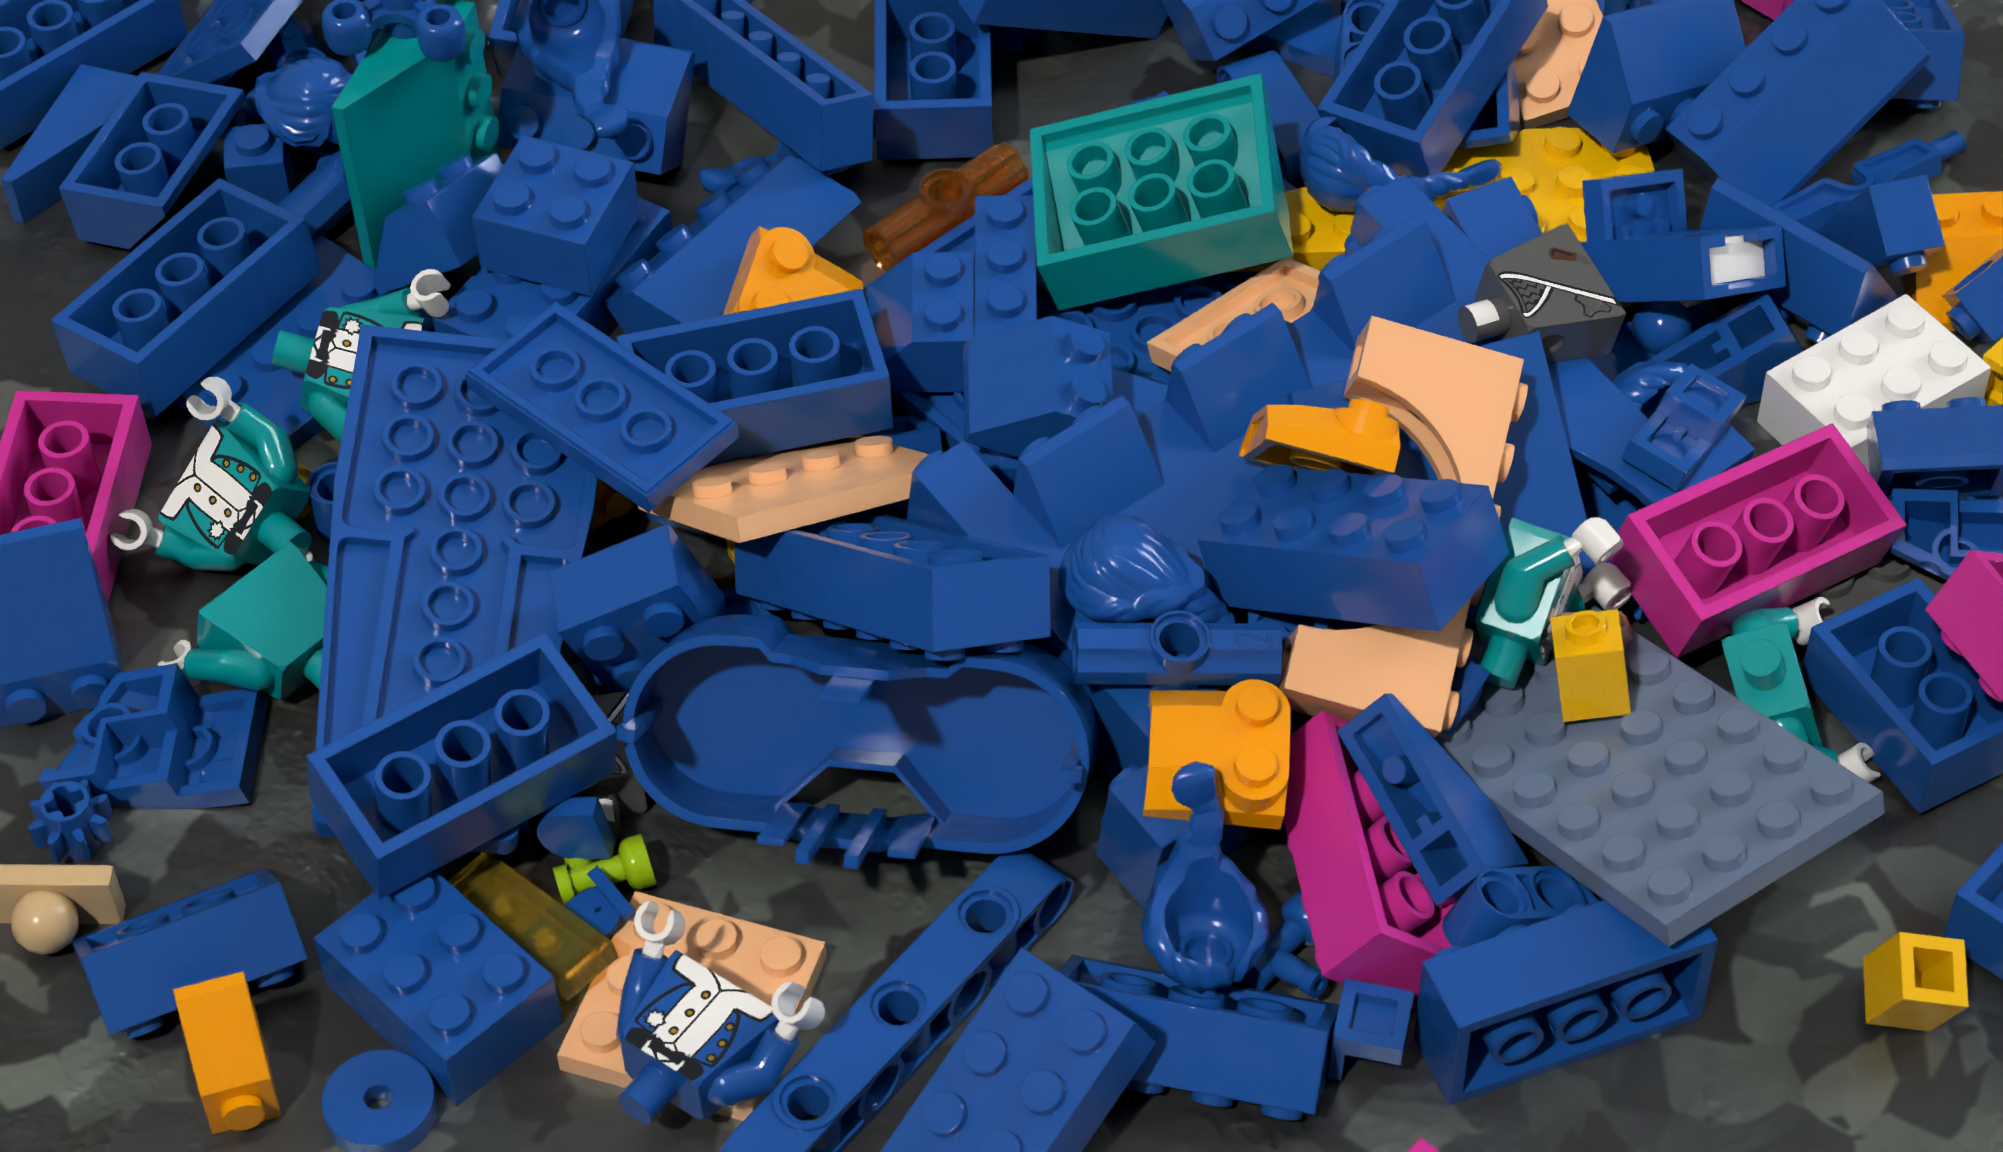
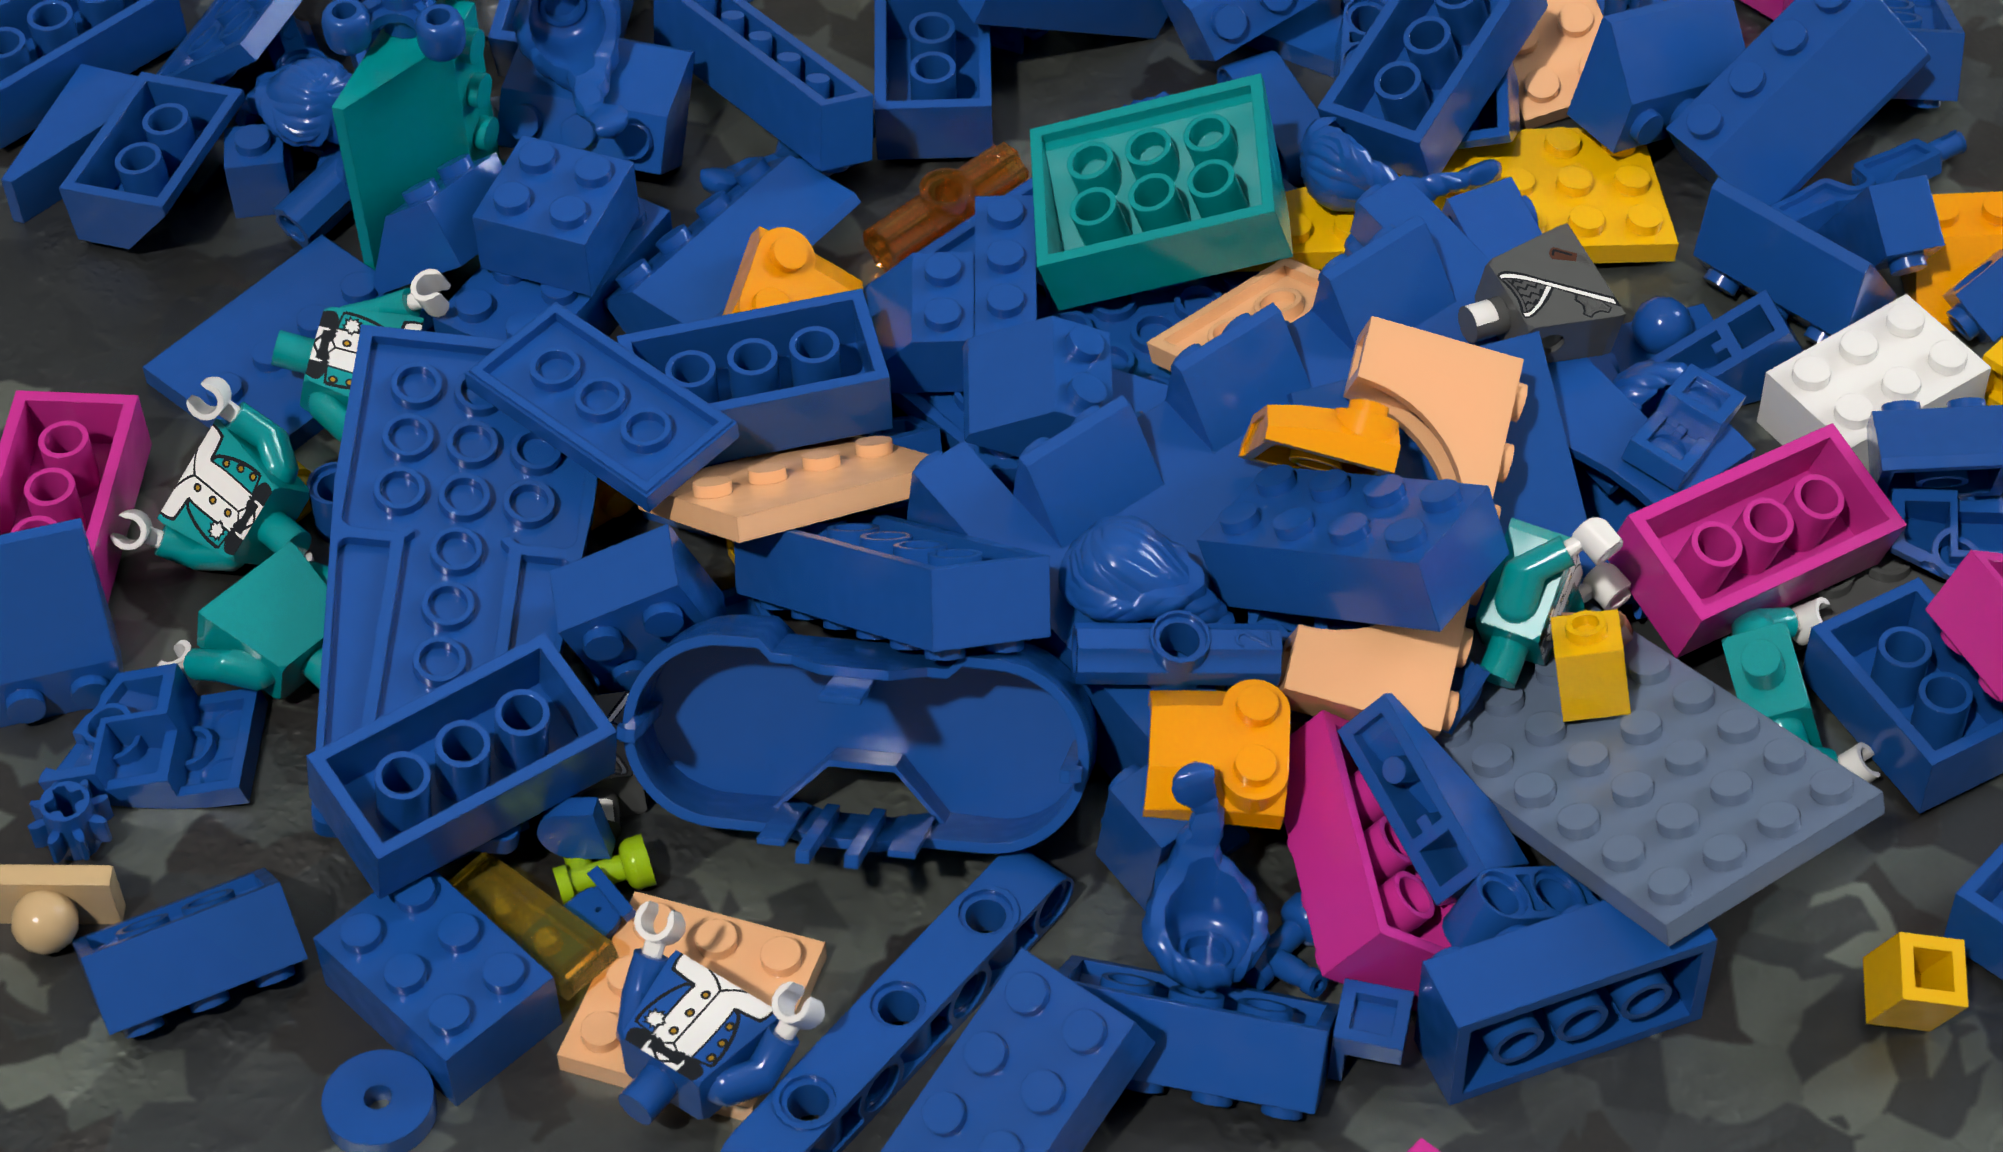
(187, 296): blue brick -> none
(227, 1053): light orange slope -> none
(1648, 253): blue brick -> none

